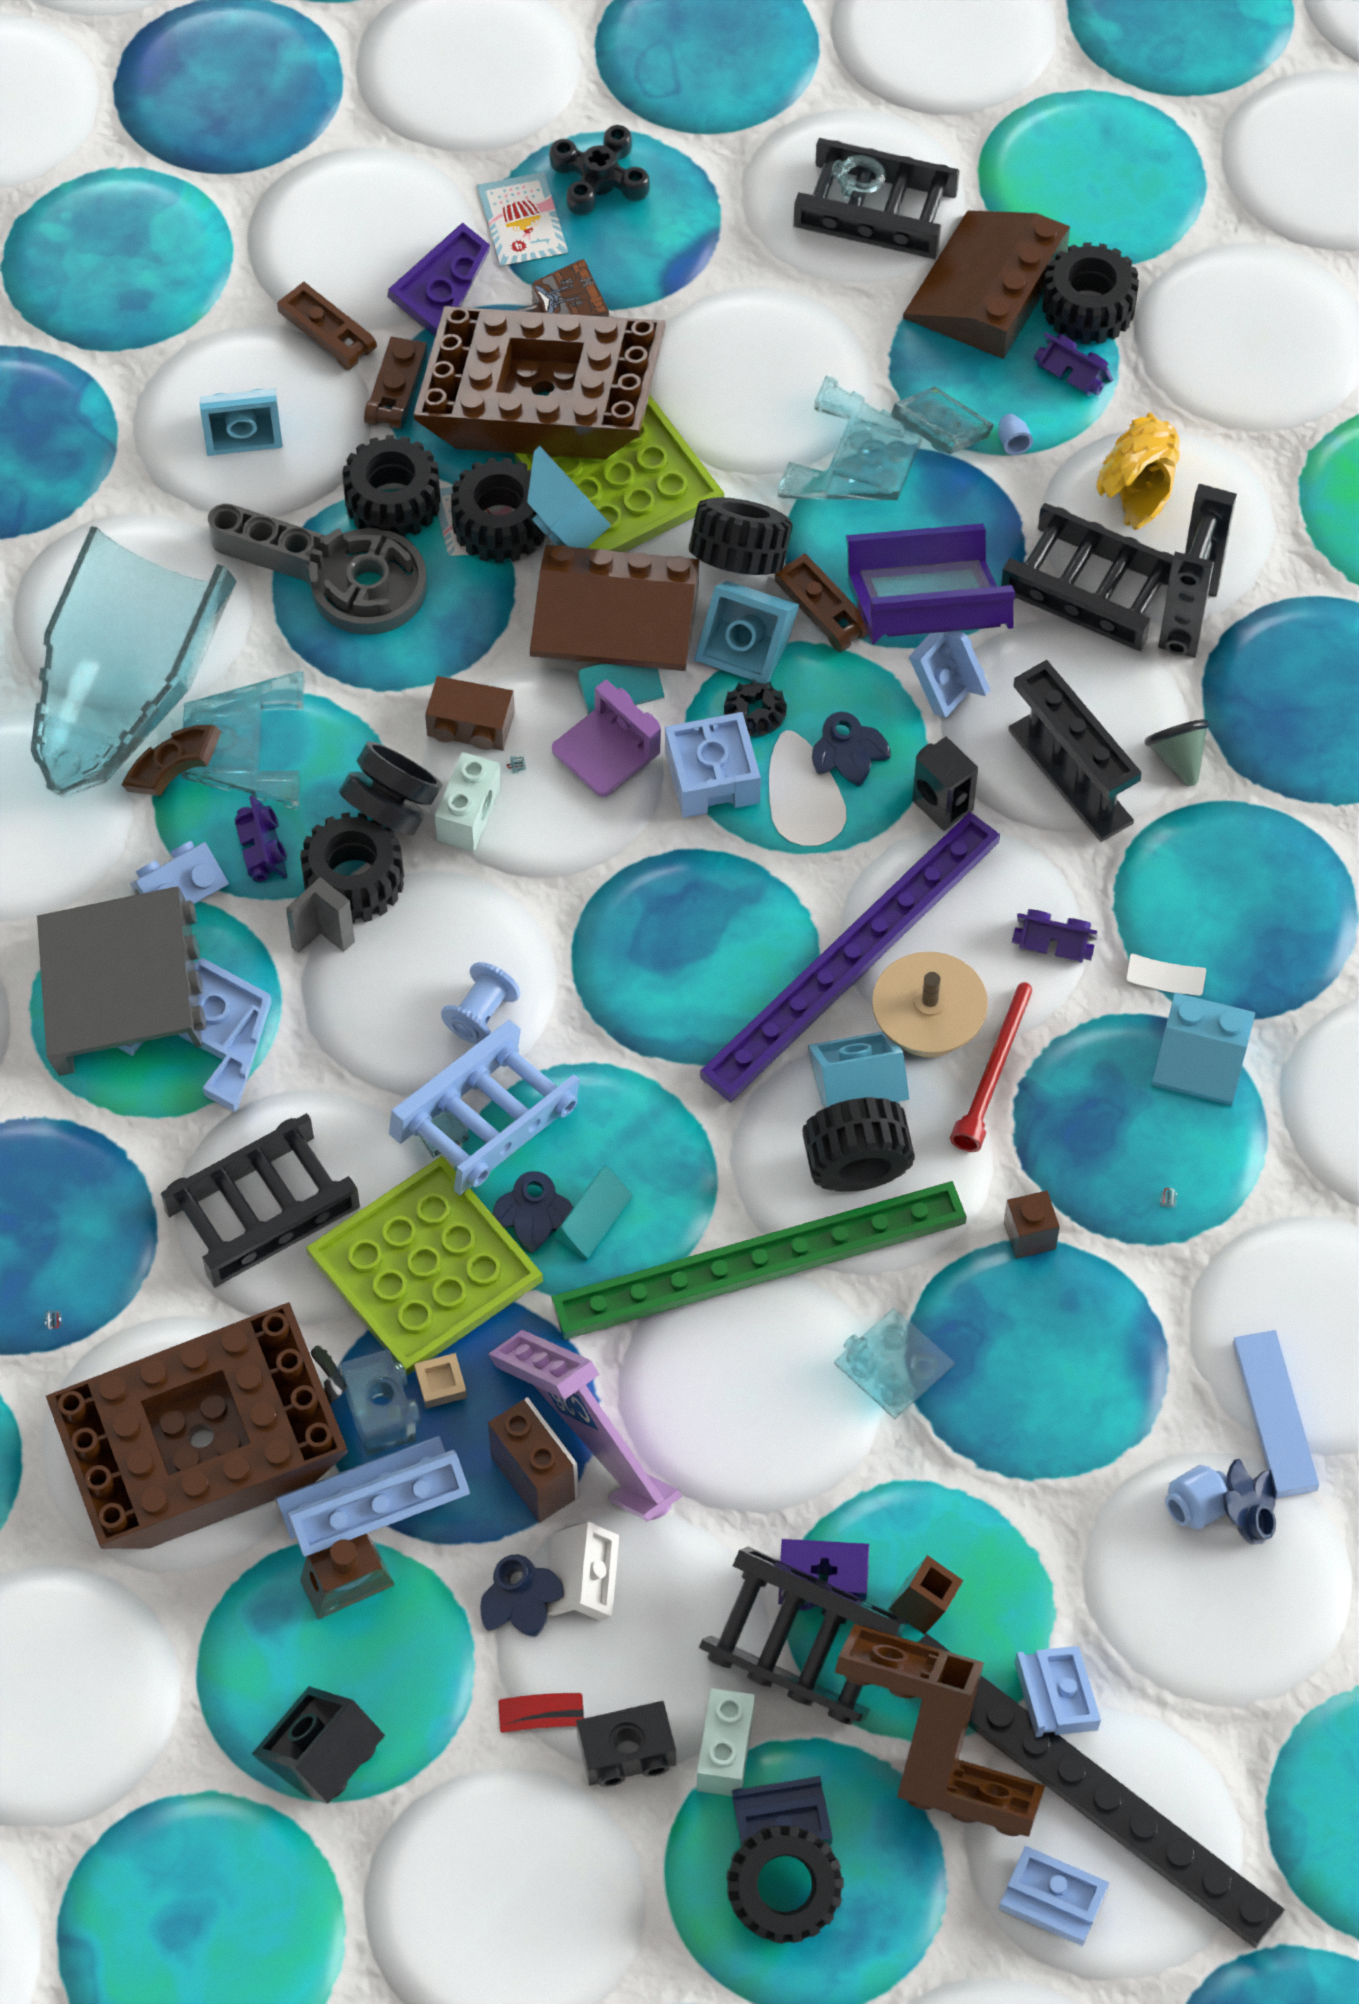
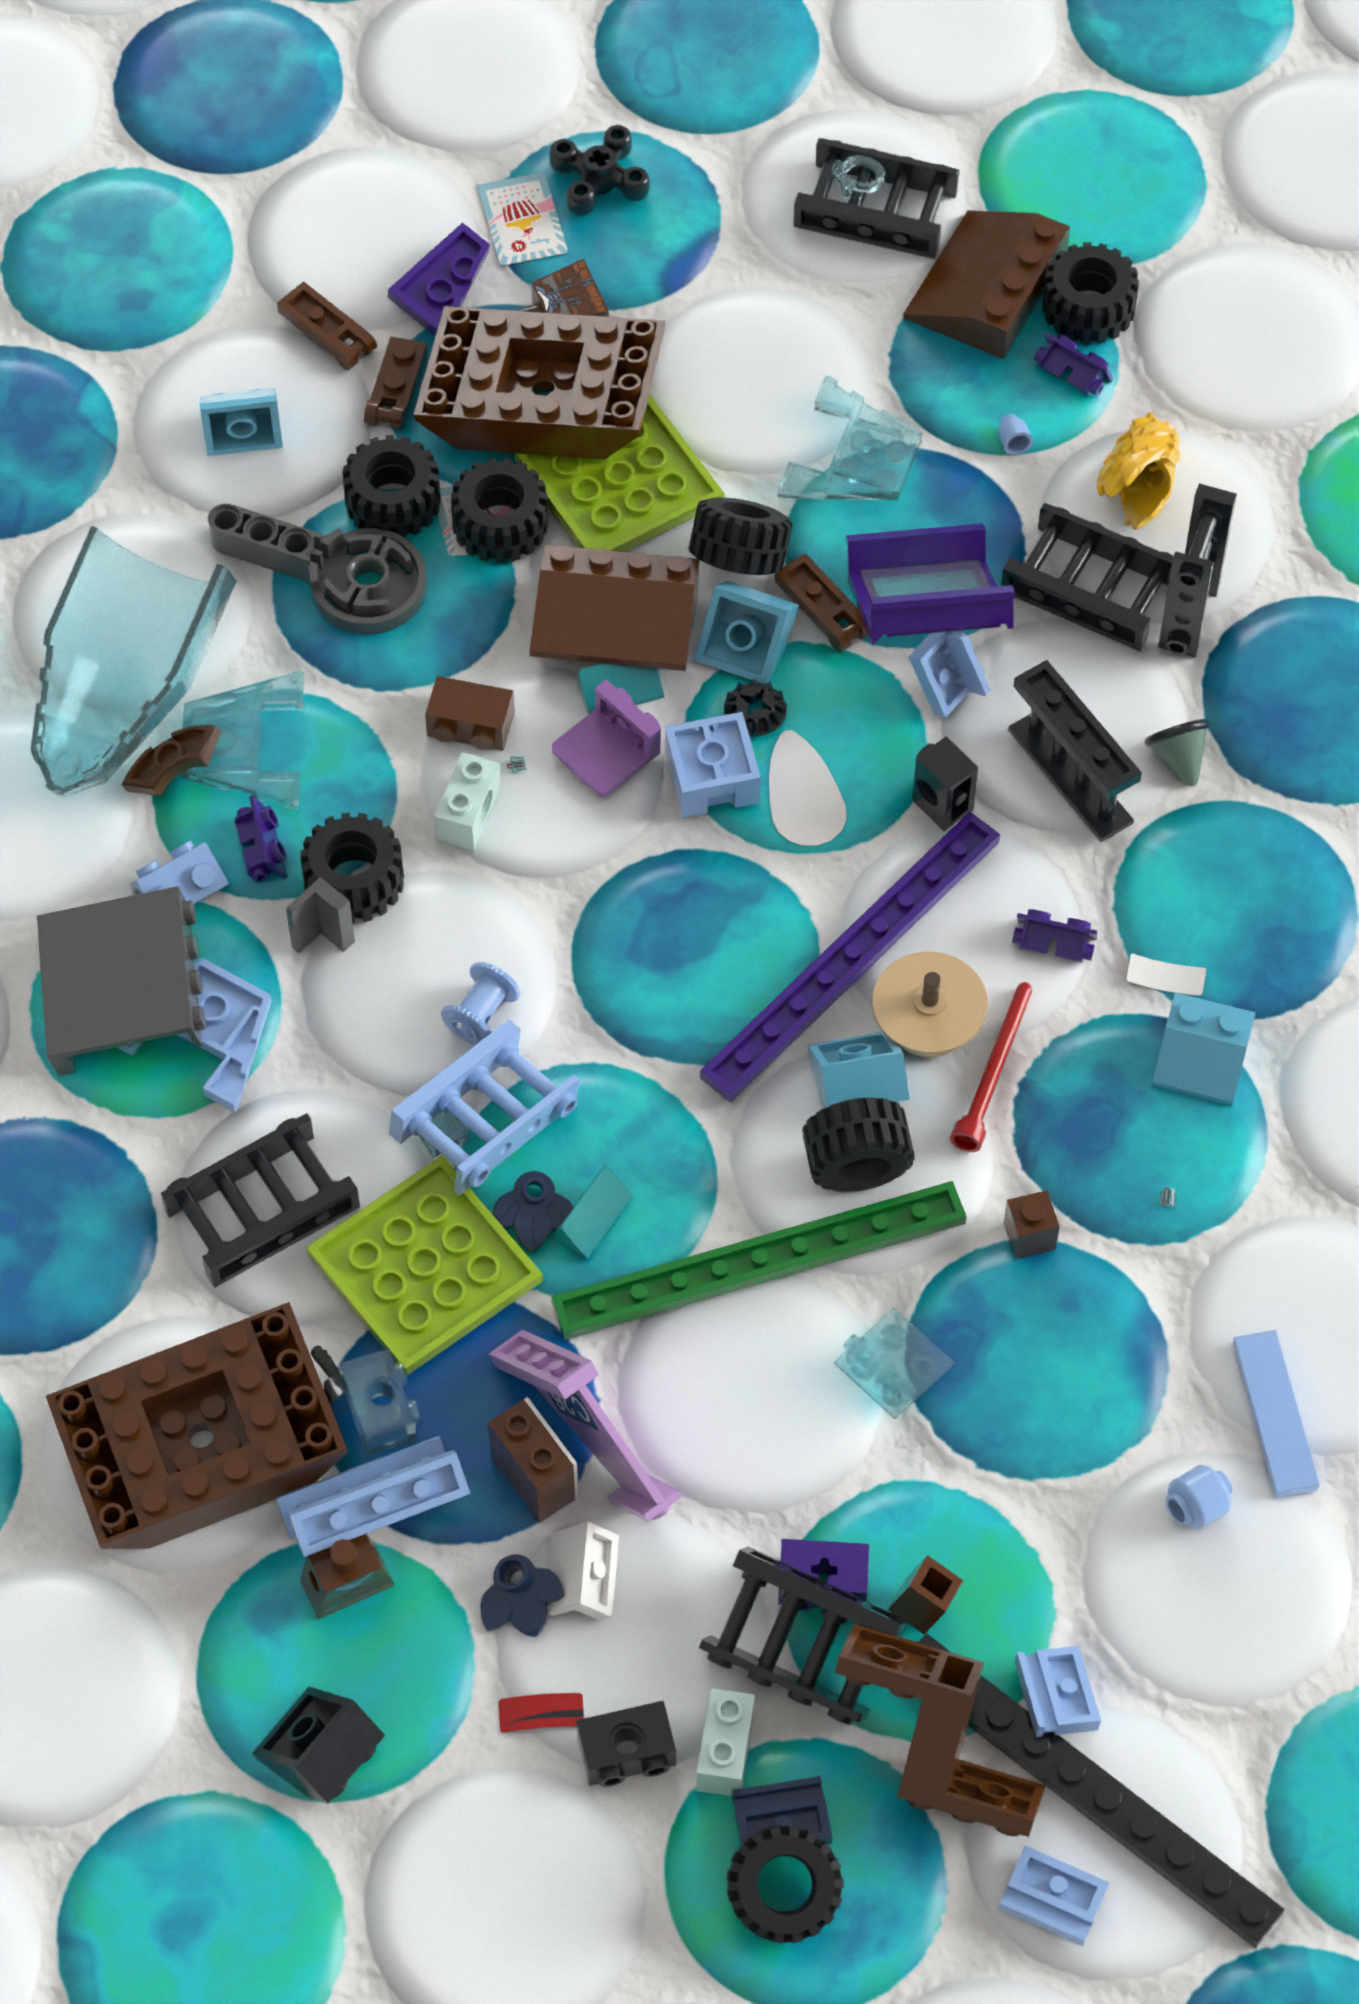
(53, 1318): clear light blue piece -> none
(390, 788): black wheel -> none
(440, 1380): tan plate -> none
(561, 506): medium azure slope -> none
(850, 752): dark blue plate -> none
(941, 420): clear light blue plate -> none
(1250, 1503): dark blue plate -> none

